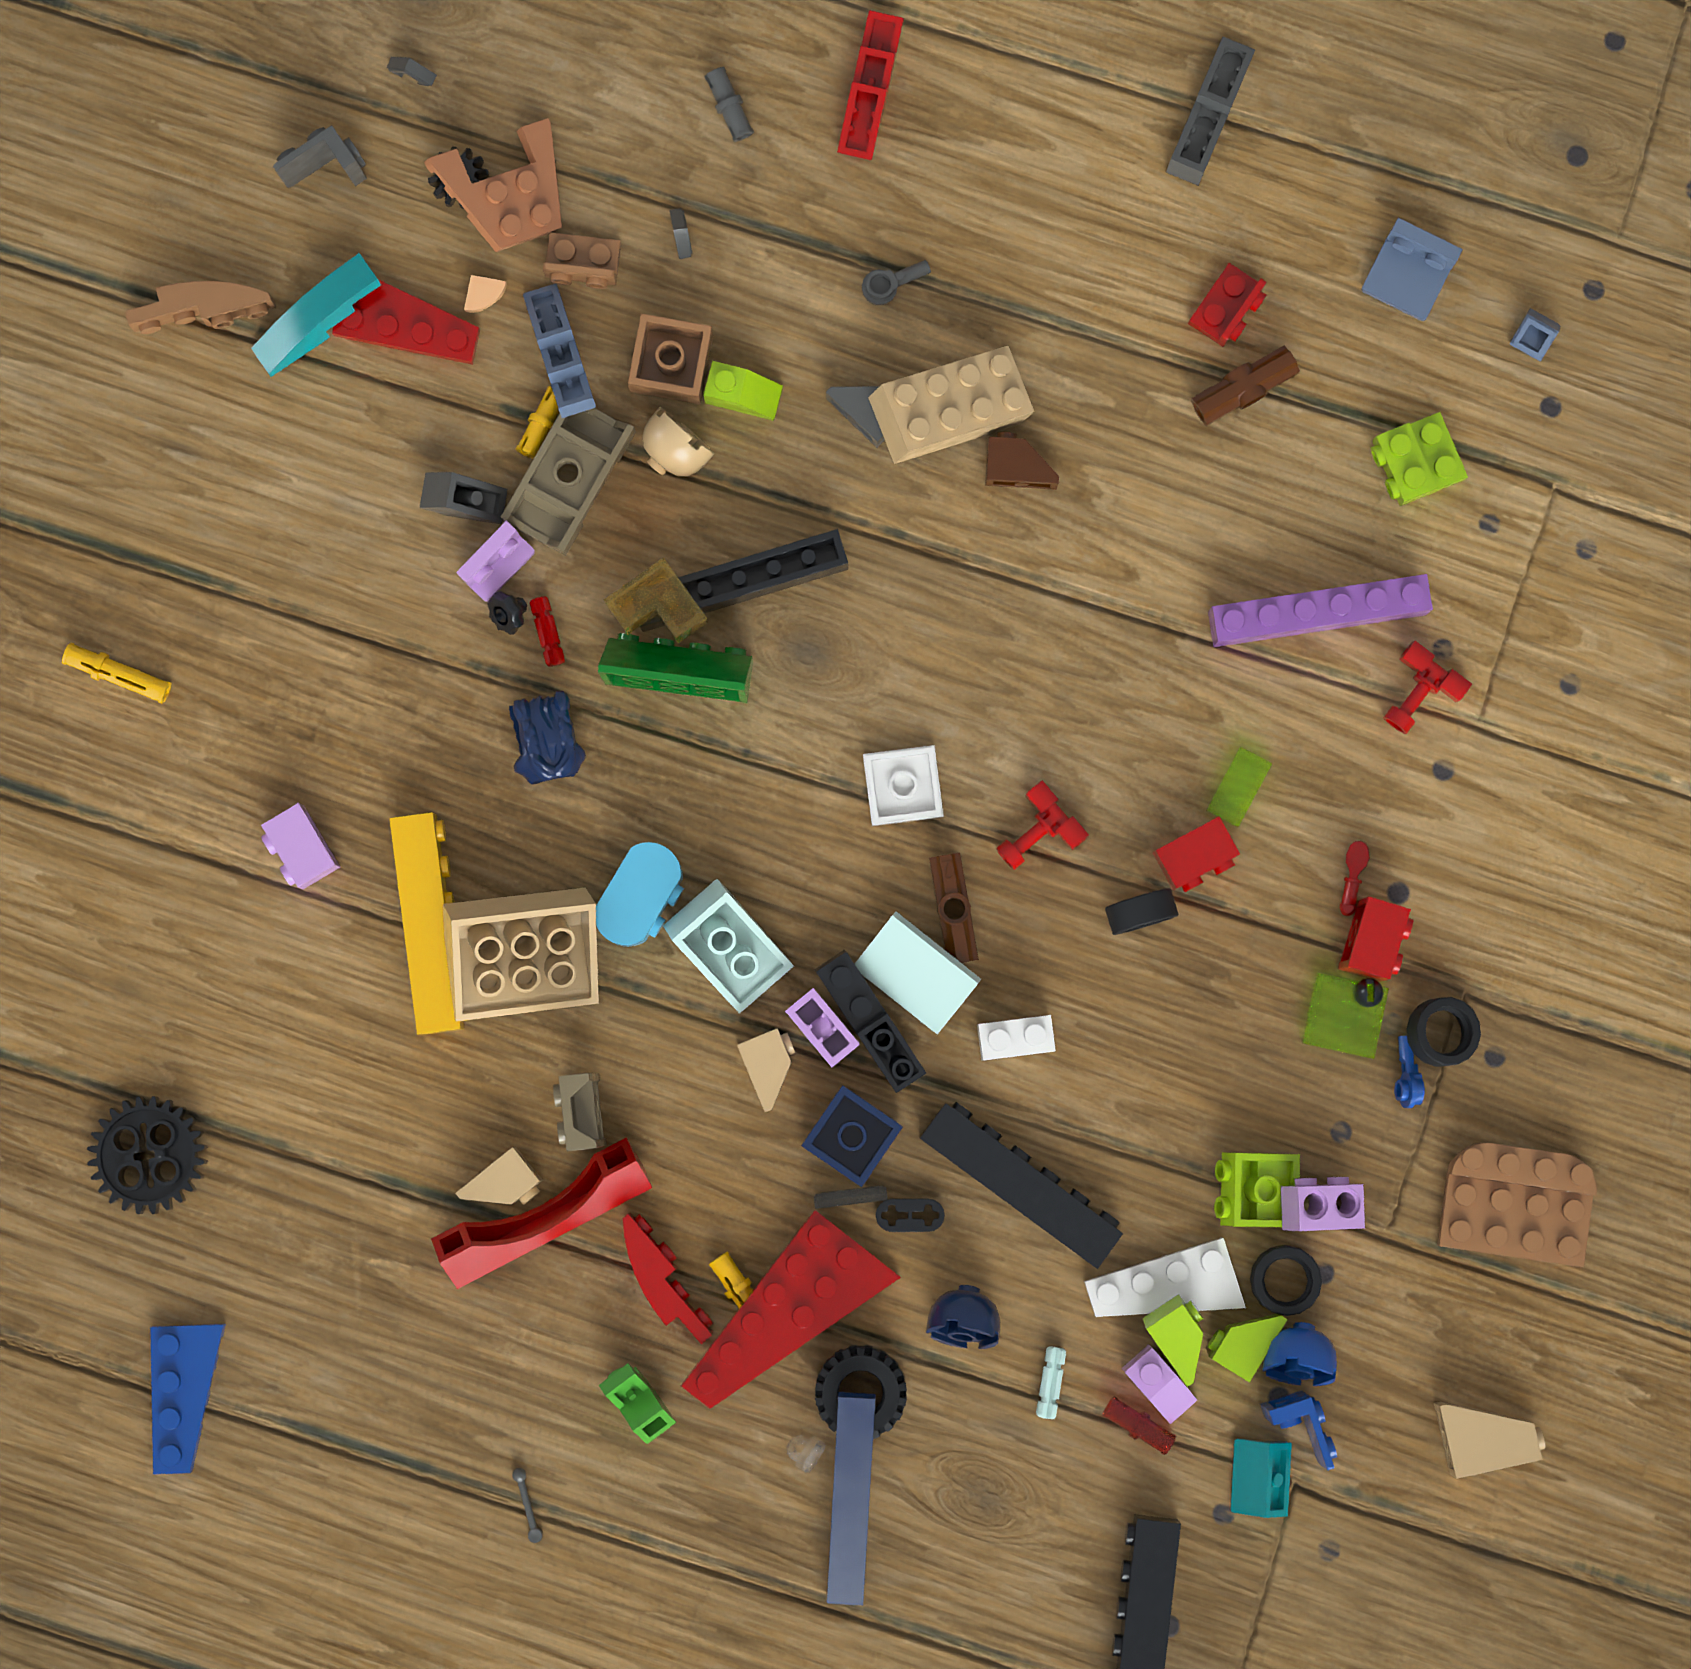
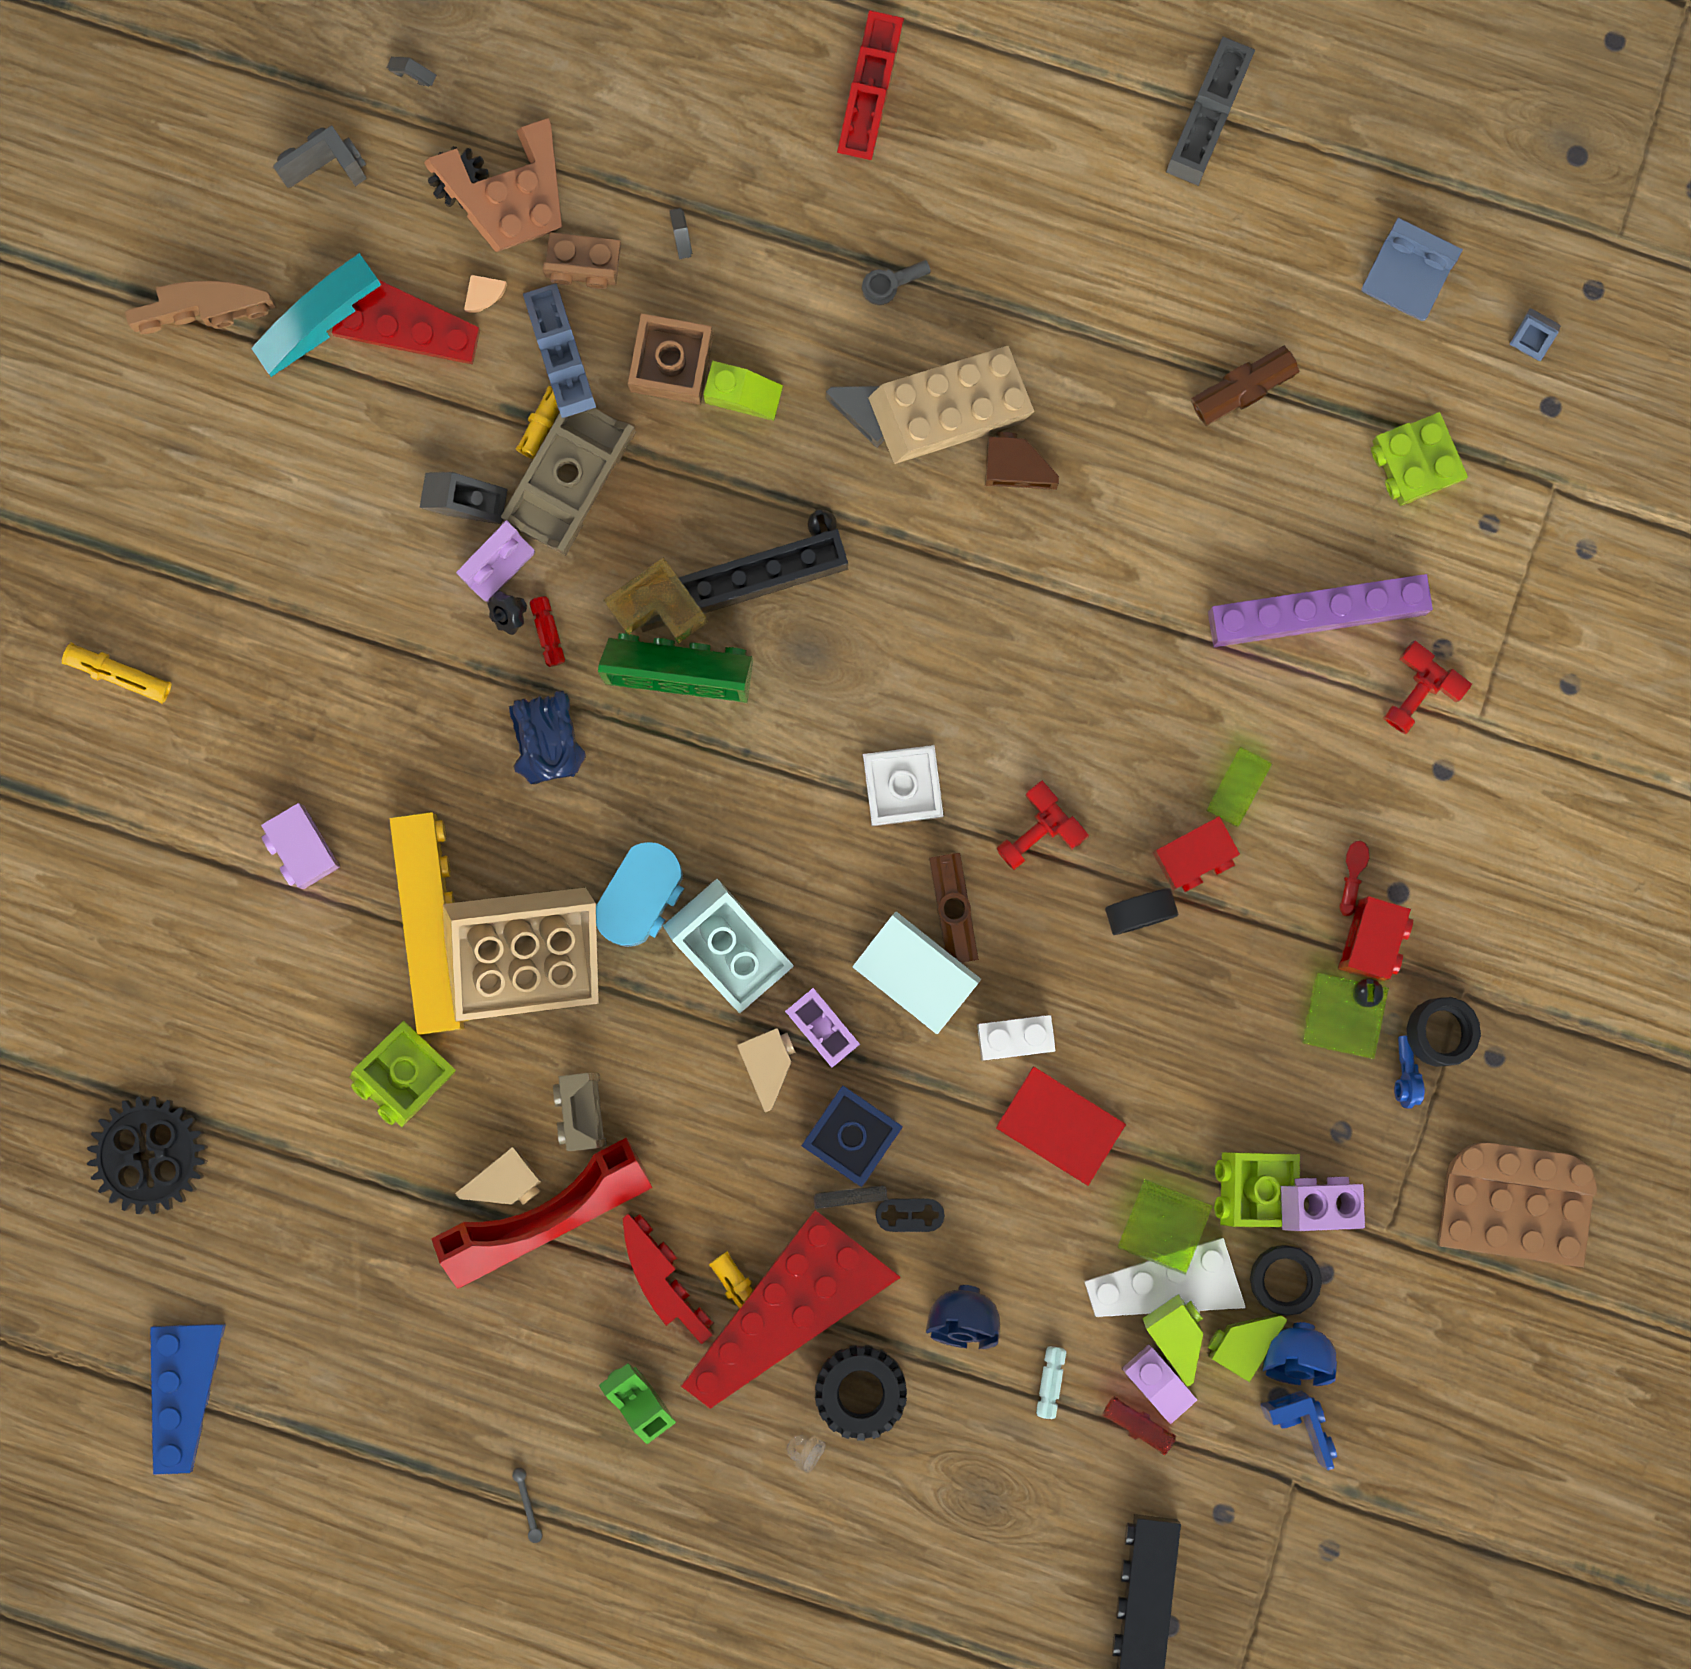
(400, 1075): none -> lime plate
(673, 446): tan cylinder -> none
(729, 104): dark grey pin -> none
(813, 525): none -> black hinge
(851, 1498): dark blue tile -> none
(870, 1021): black slope -> none
(1021, 1185): black brick -> none
(1060, 1126): none -> red tile
(1165, 1227): none -> clear neon green tile
(1227, 304): red bracket -> none
(1261, 1478): teal panel -> none
(1485, 1440): tan slope -> none

